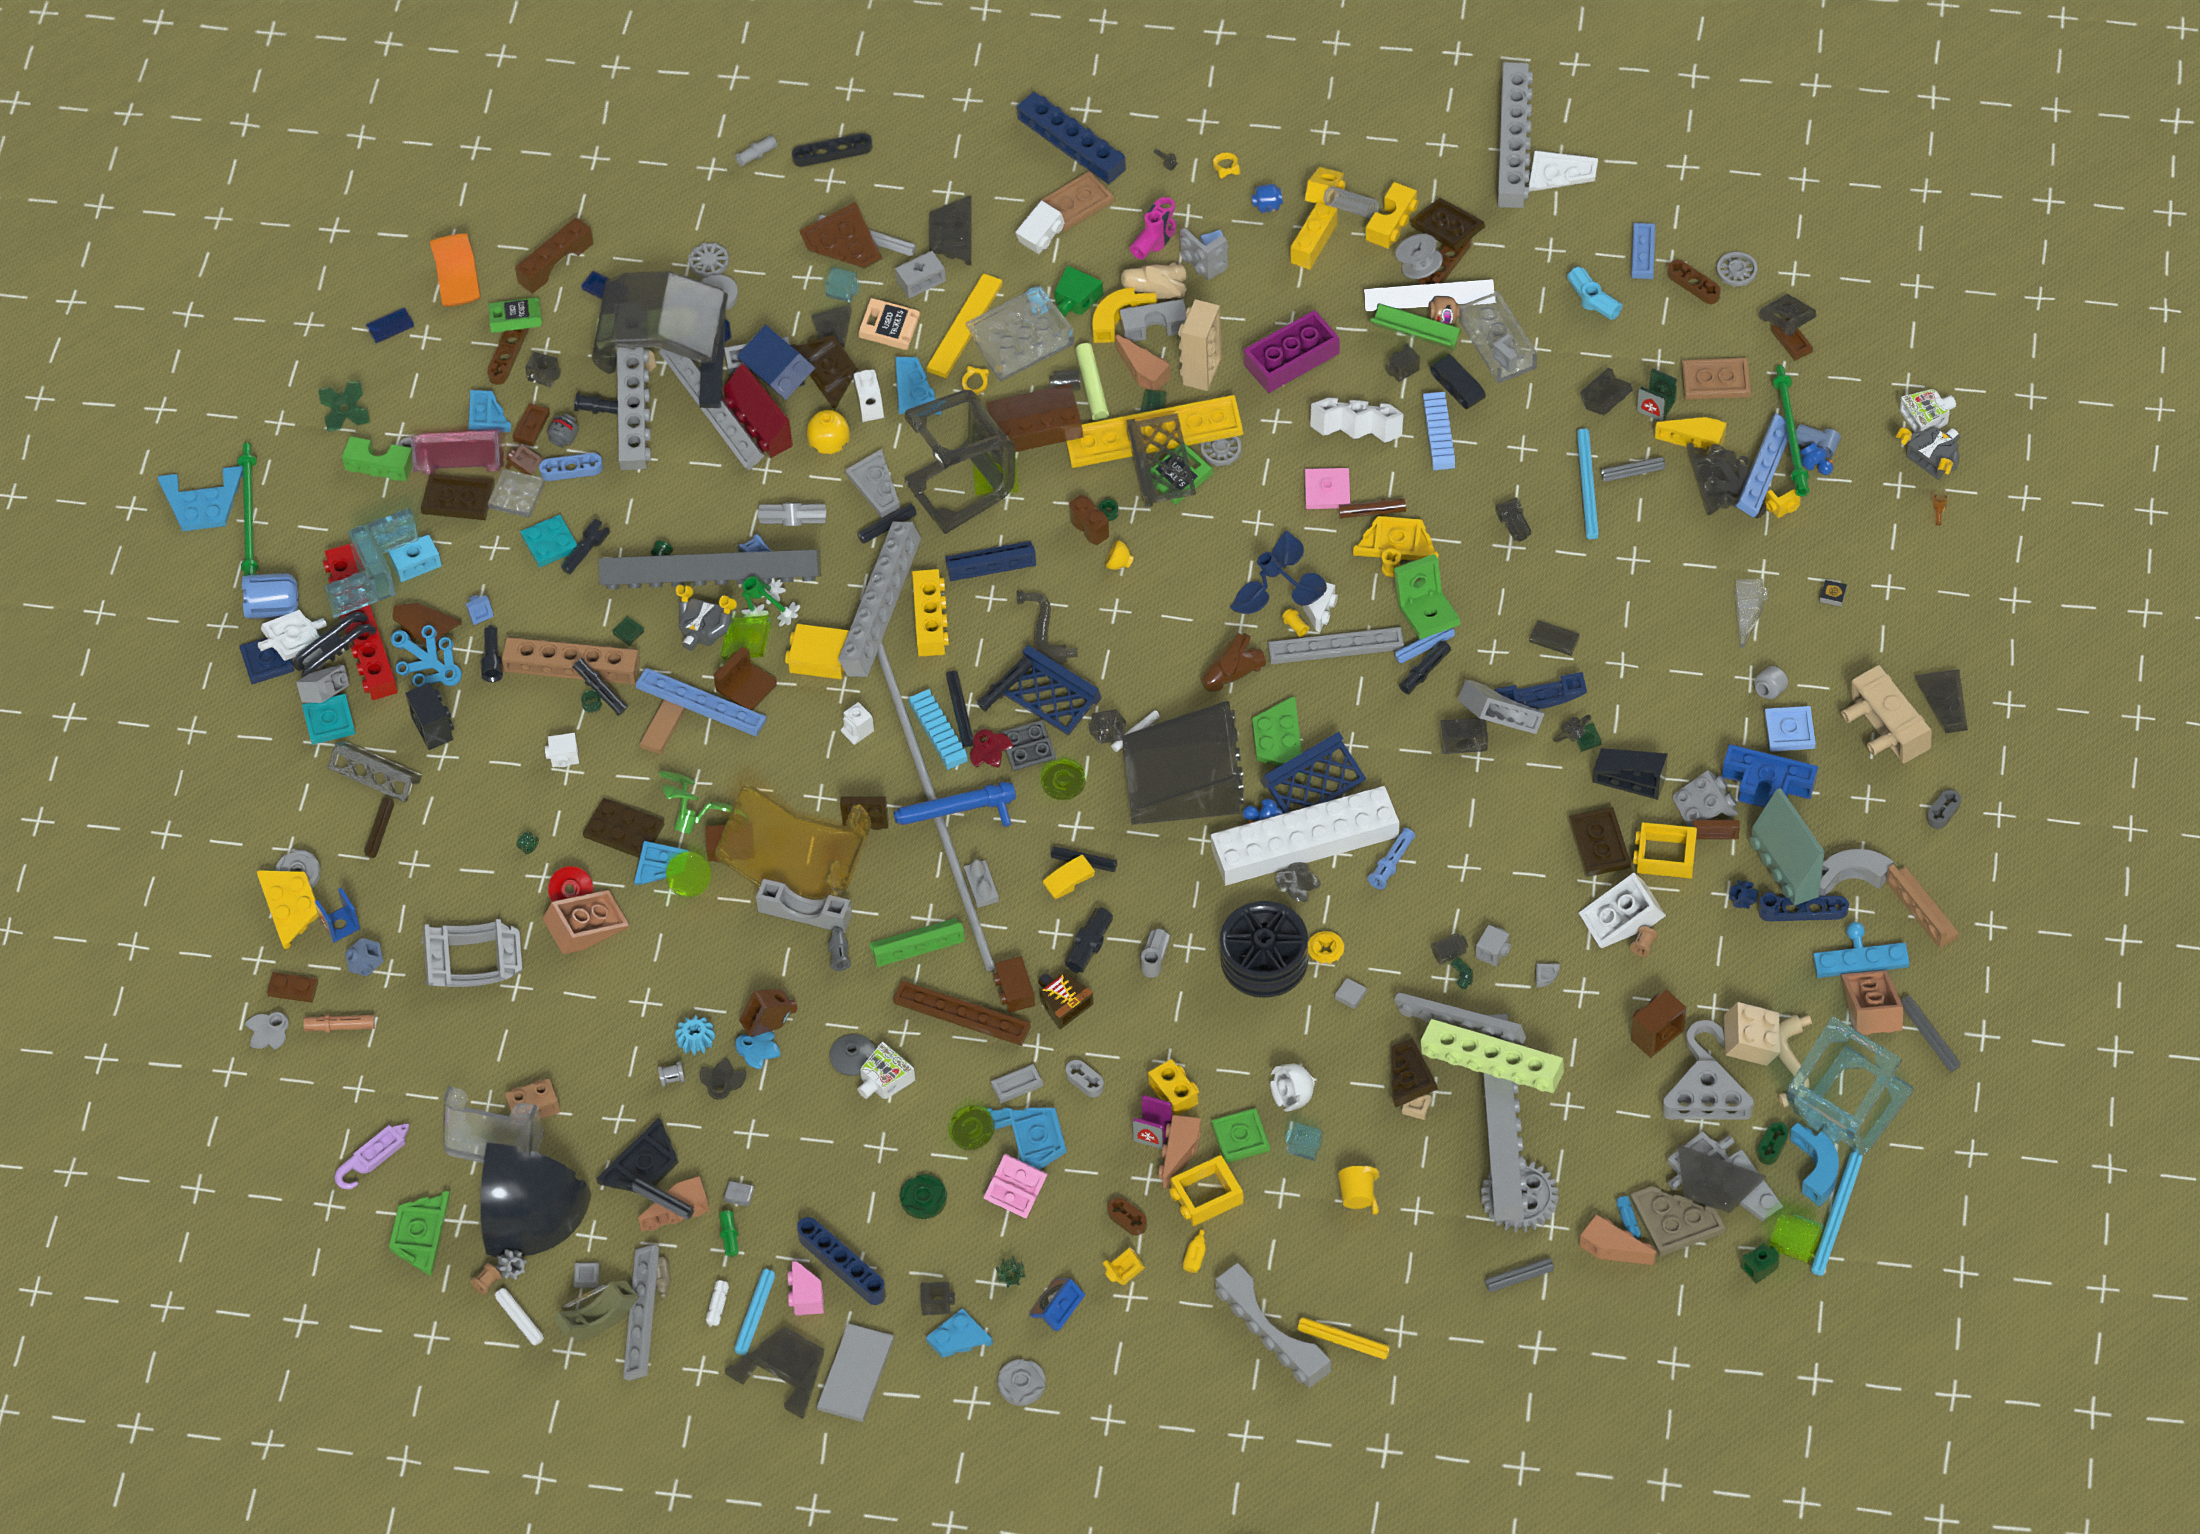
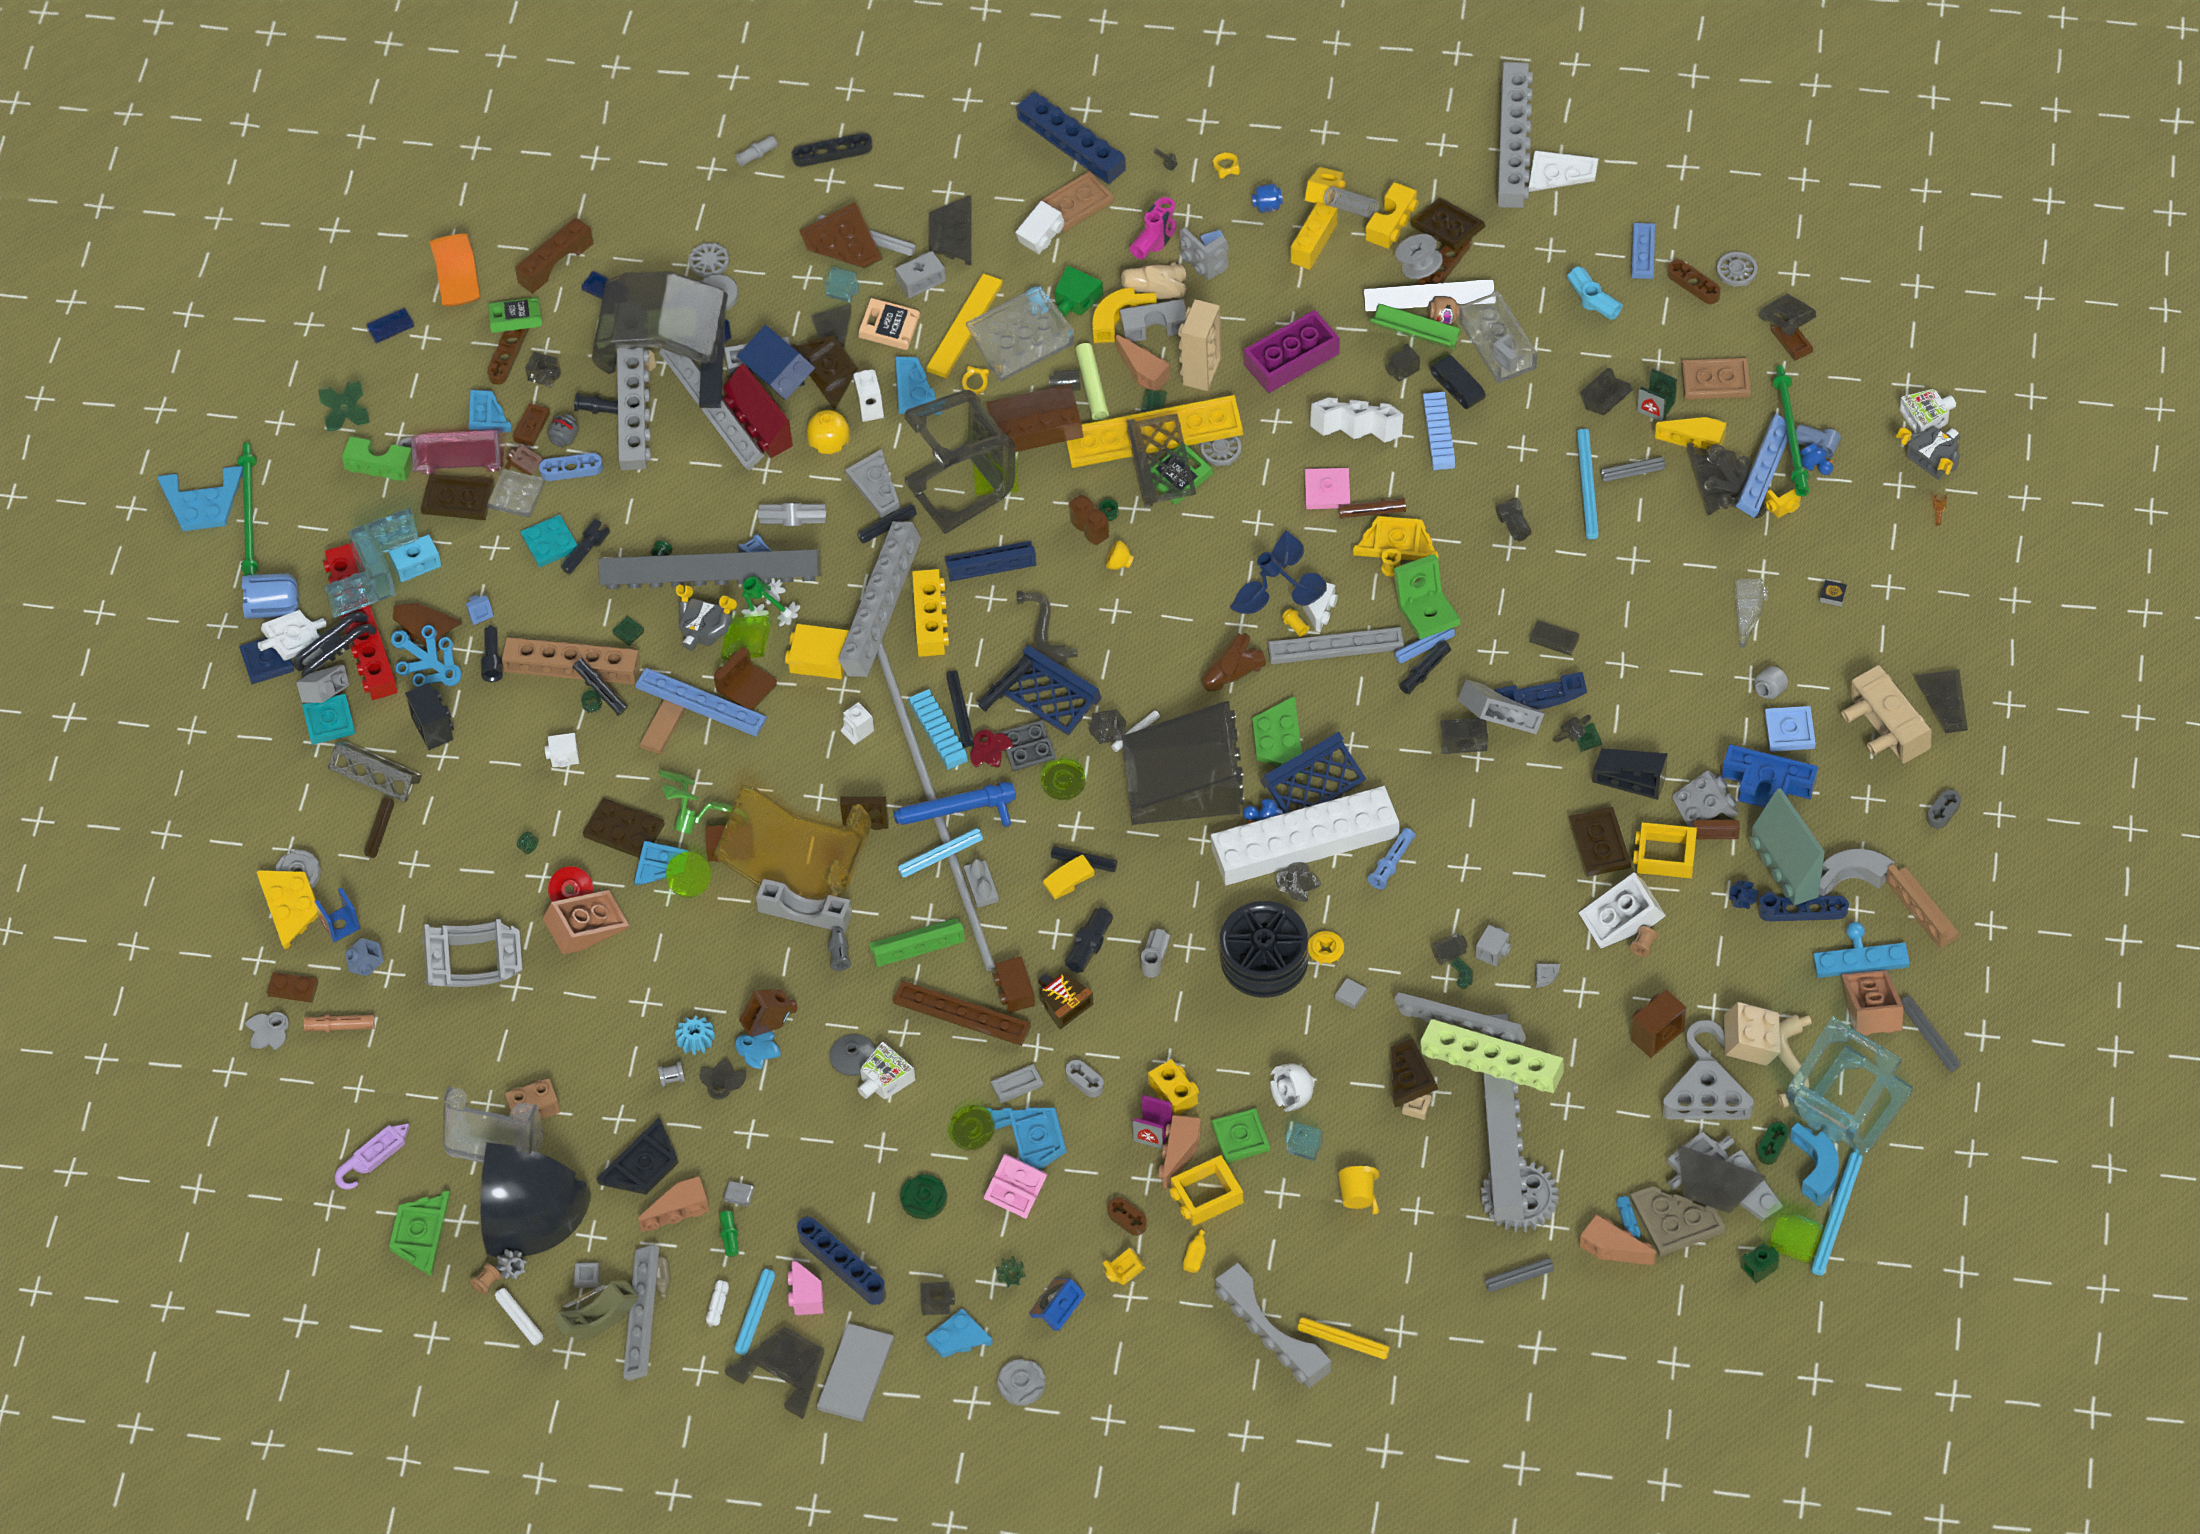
(662, 1198): black axle -> none
(940, 852): none -> medium azure axle

